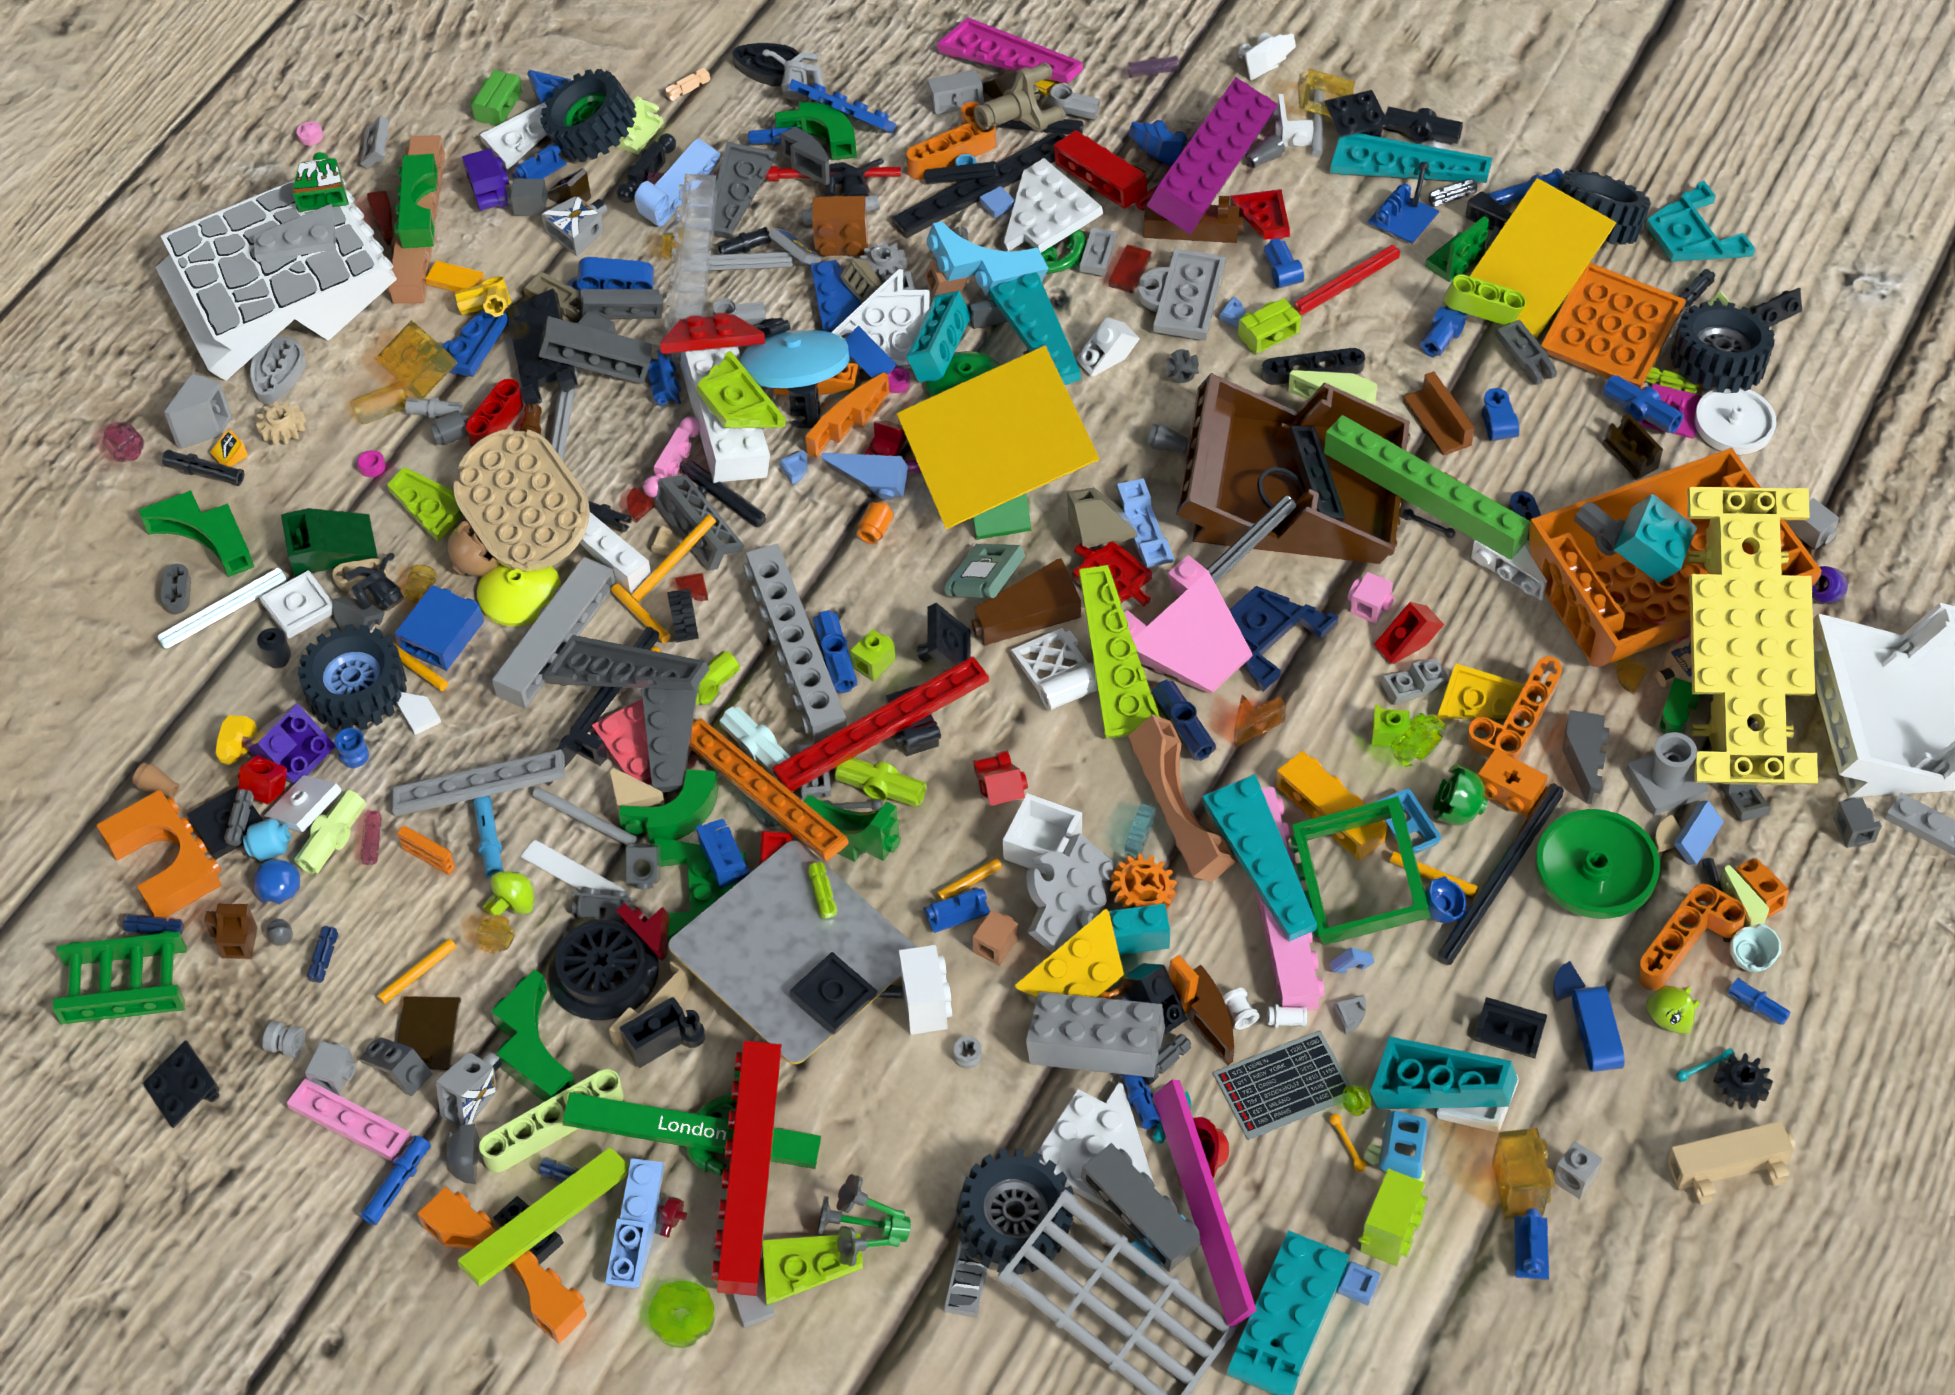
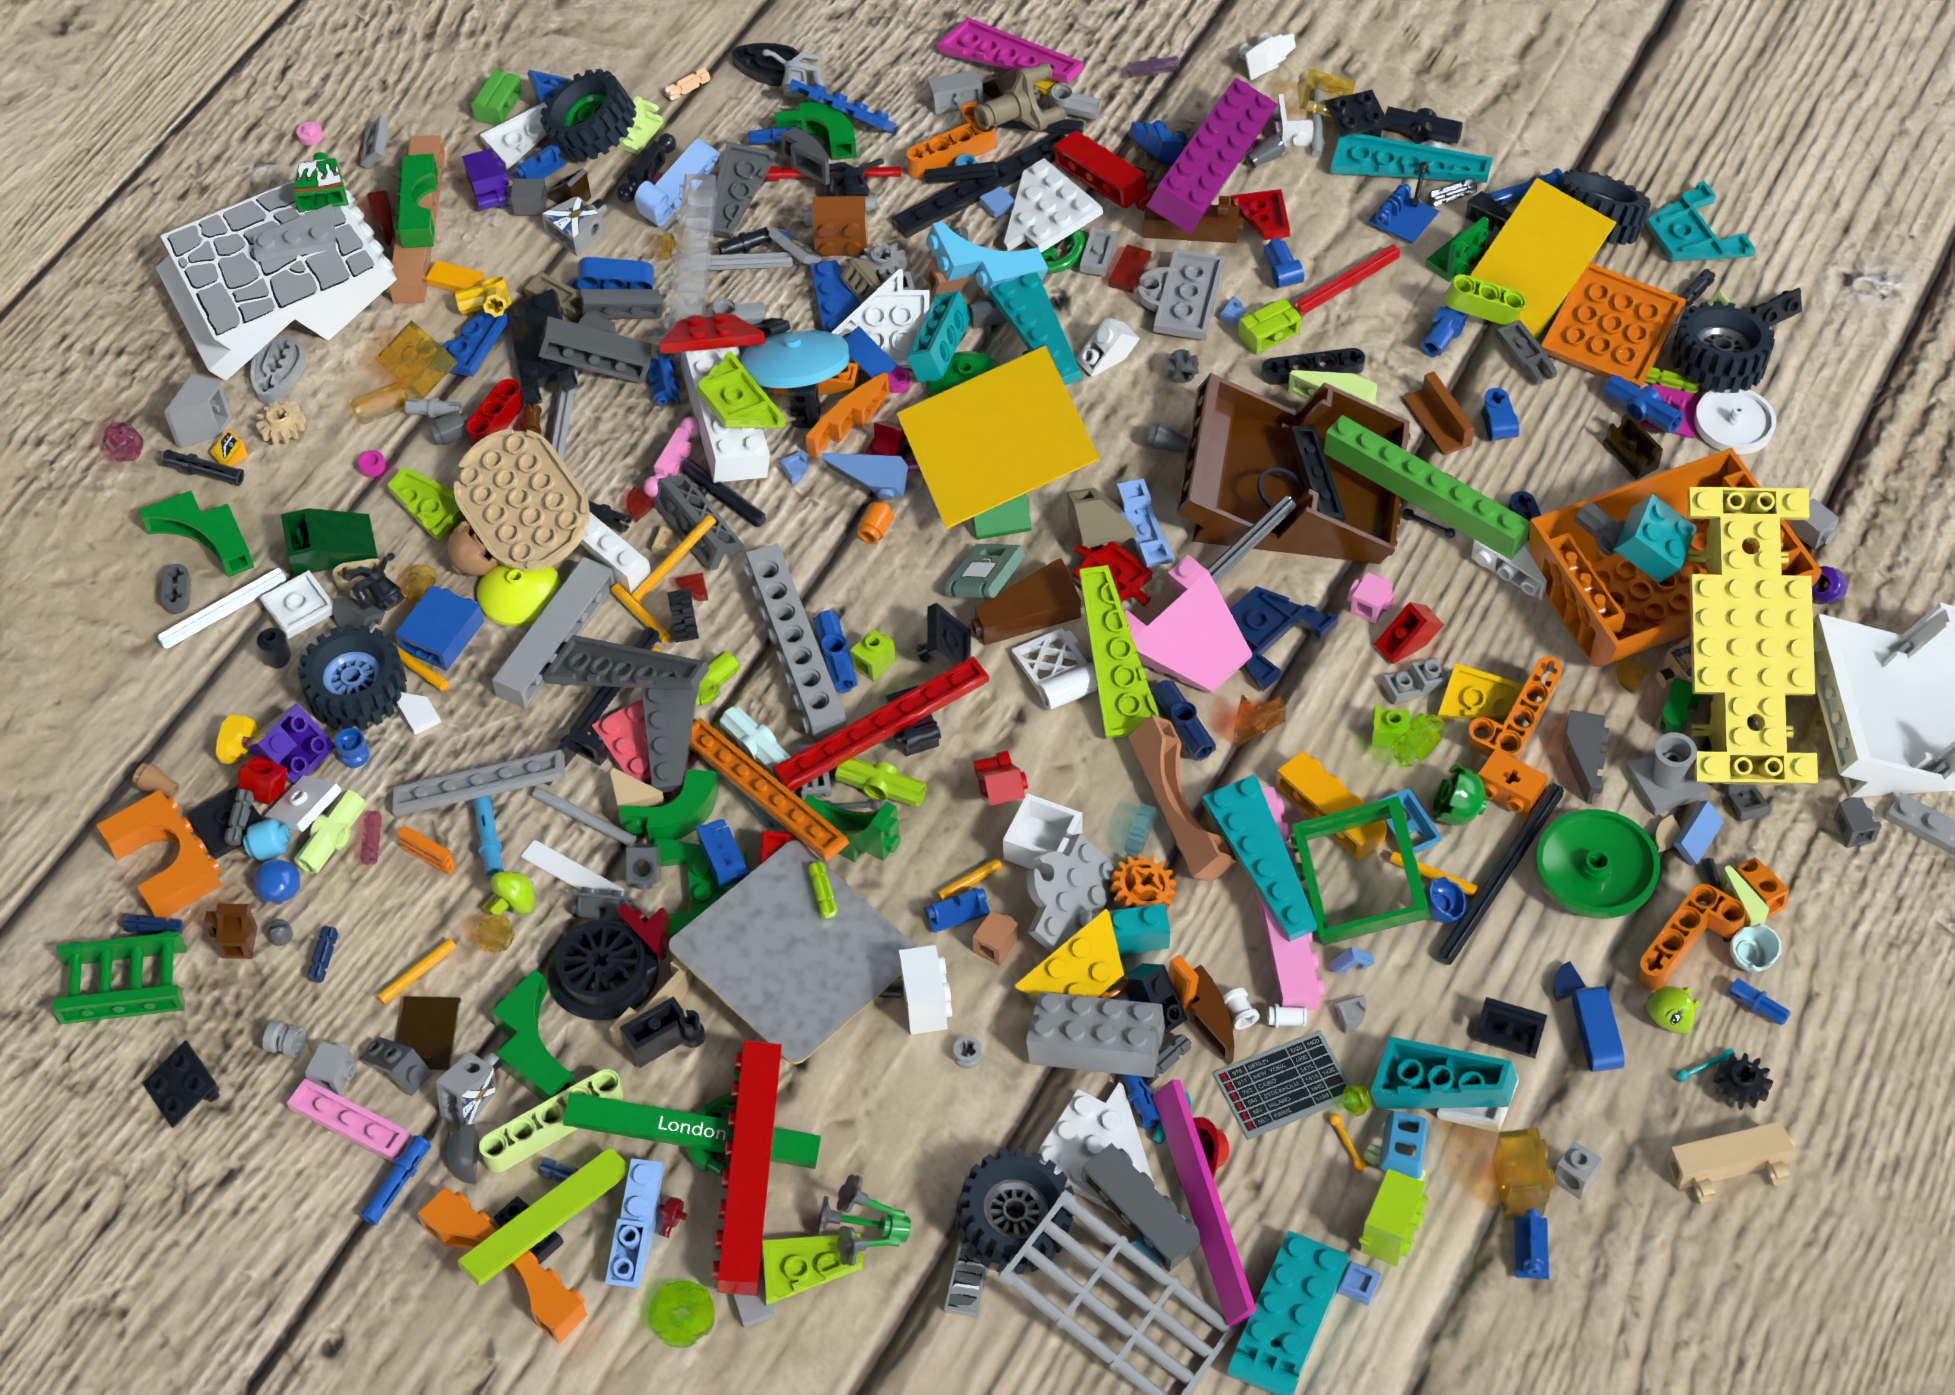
(833, 993): black plate -> none

